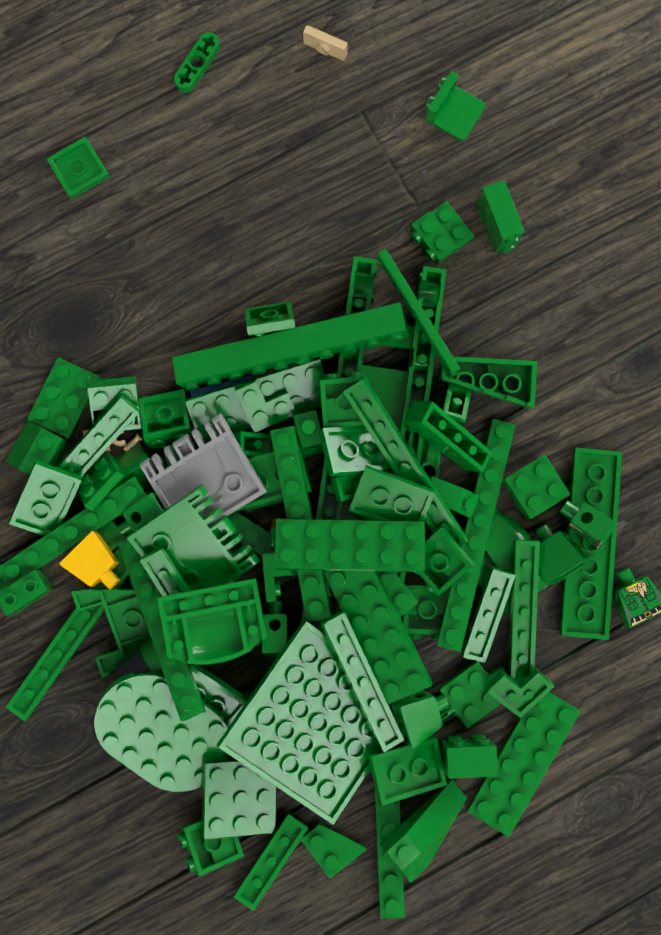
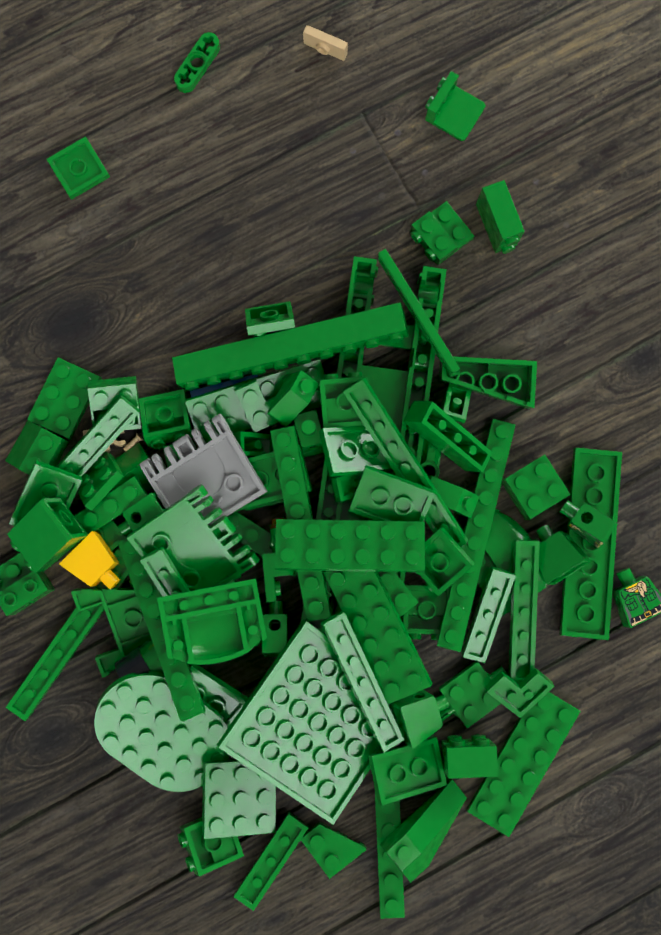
(46, 534): none -> green slope
(292, 397): none -> green slope

